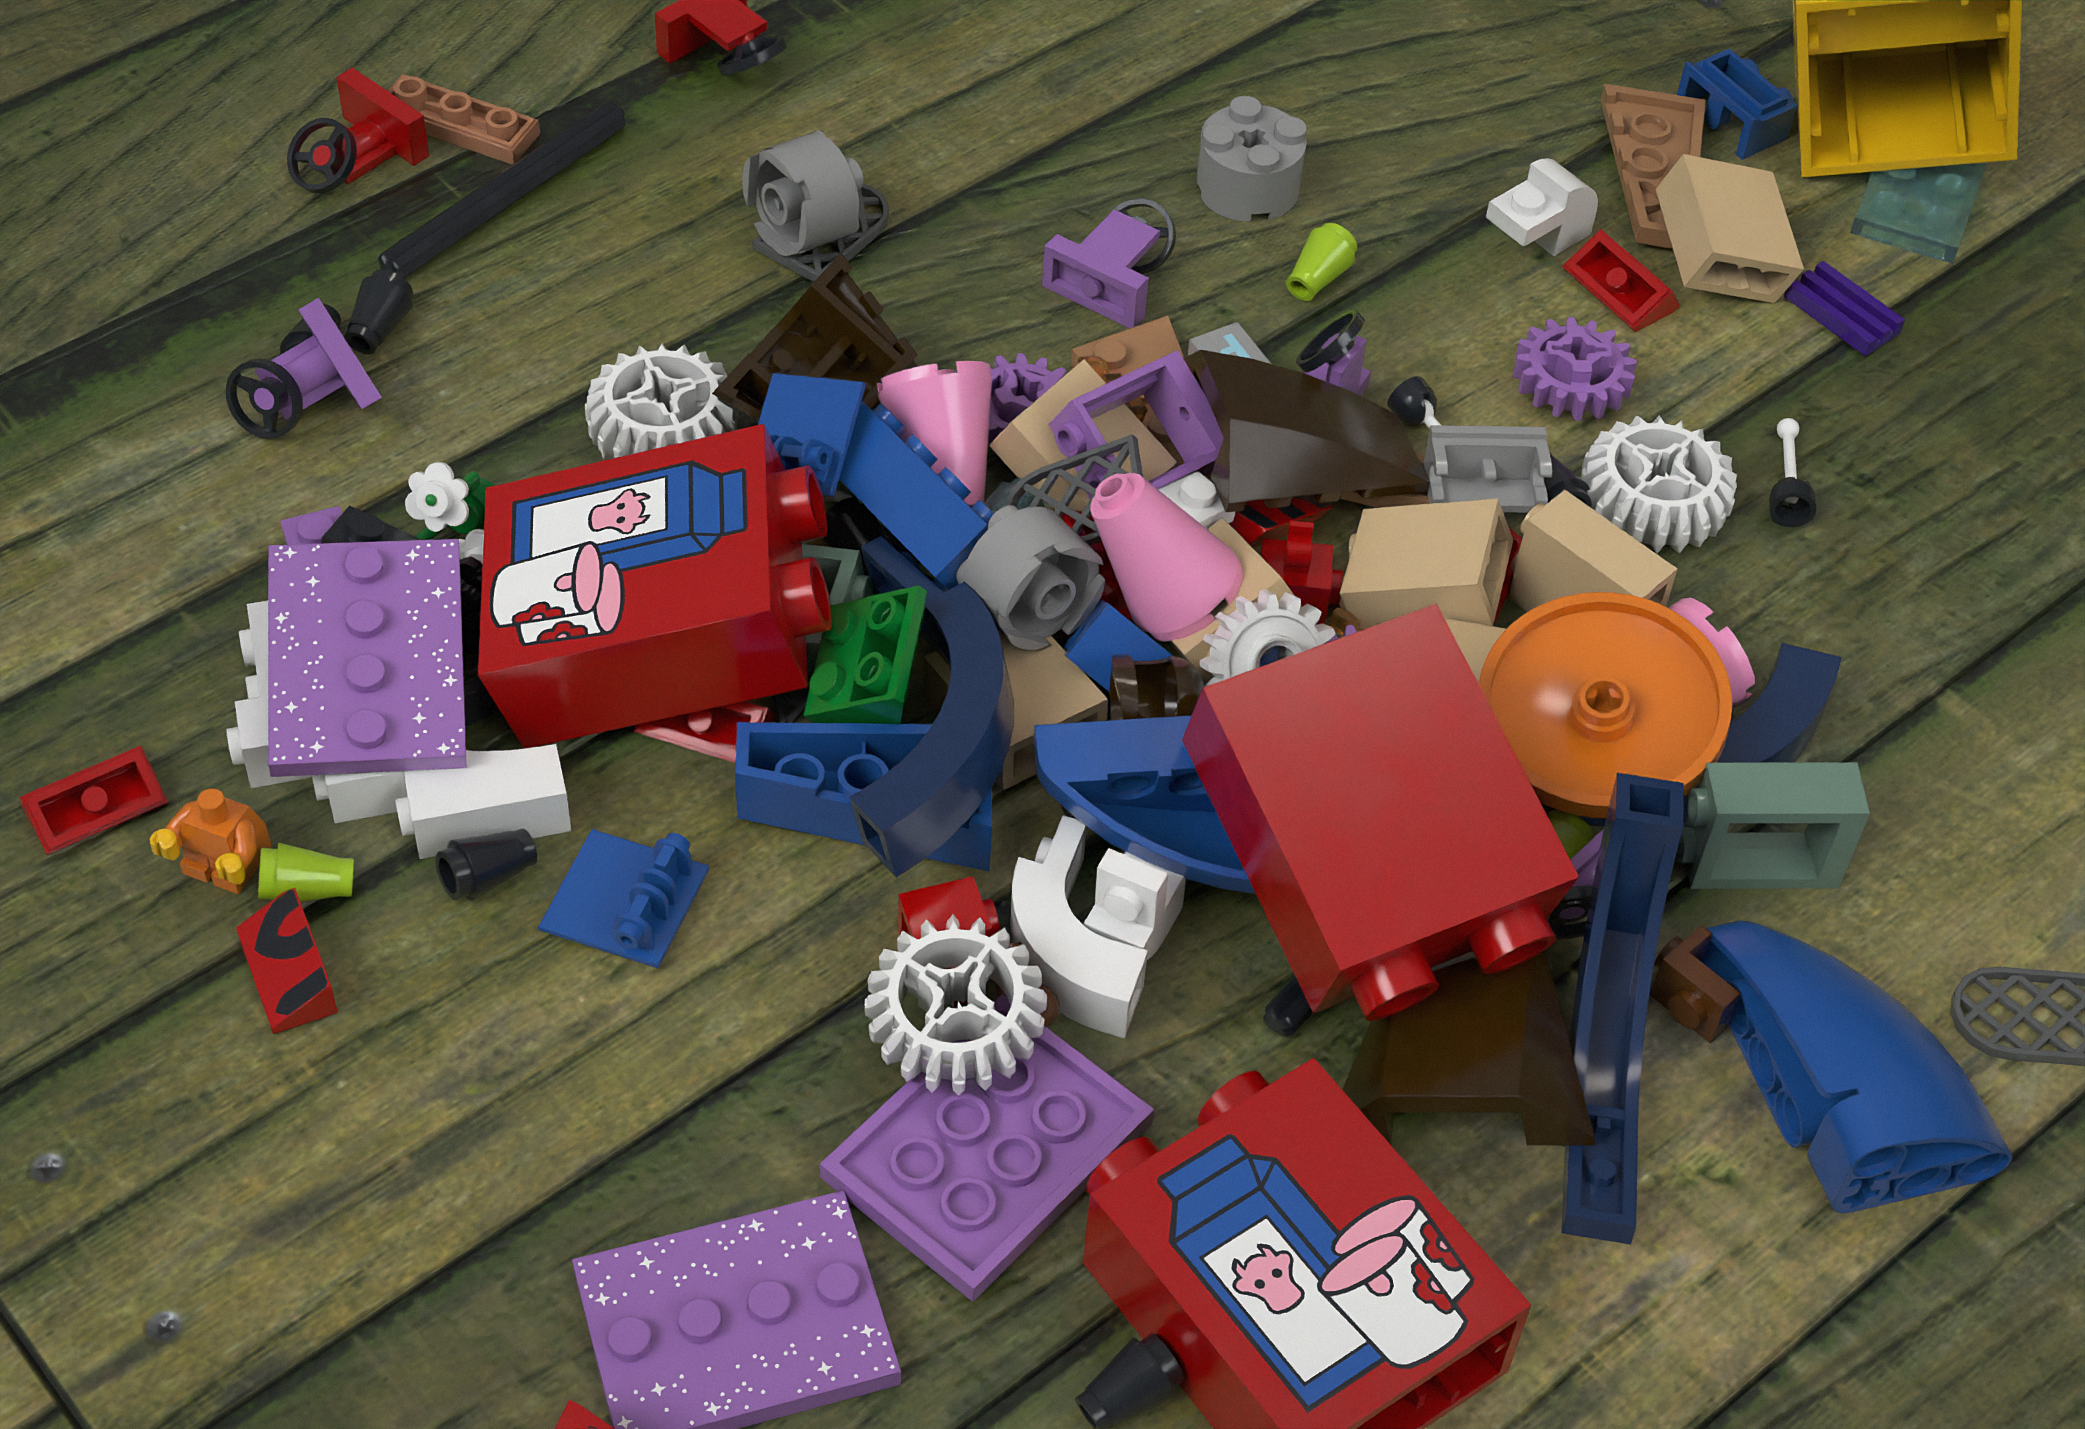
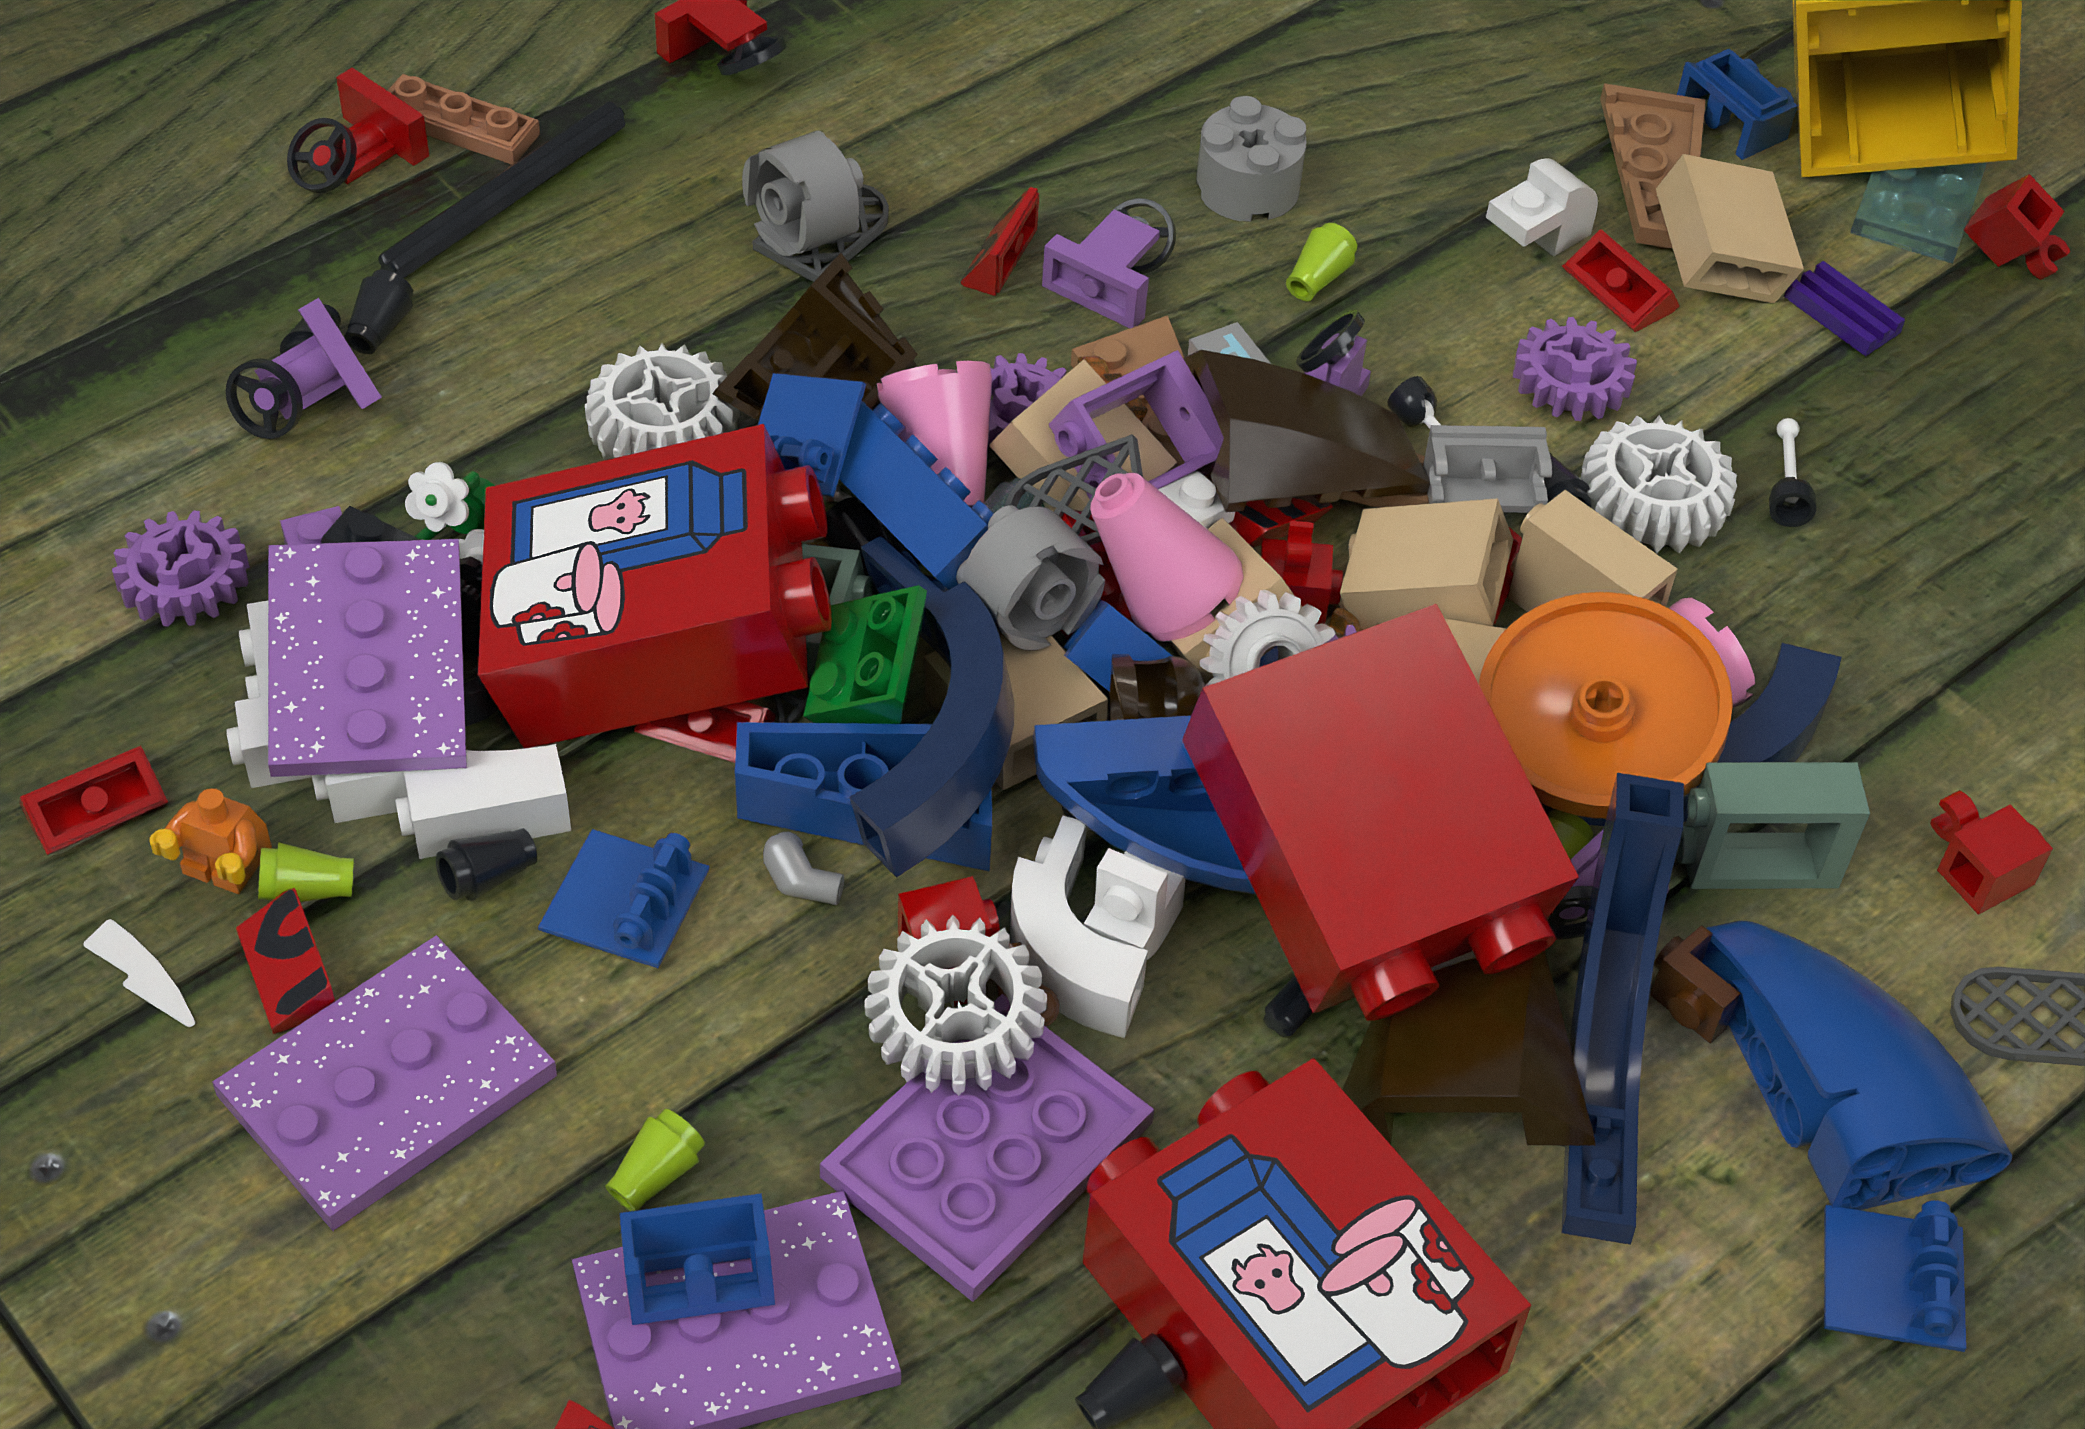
(144, 971): none -> white sticker
(181, 568): none -> medium lavender gear
(384, 1081): none -> medium lavender plate
(656, 1158): none -> lime cone
(694, 1239): none -> blue window
(794, 873): none -> light grey arm
(1004, 245): none -> red slope
(1895, 1275): none -> blue hinge
(1989, 855): none -> red brick
(2017, 224): none -> red brick

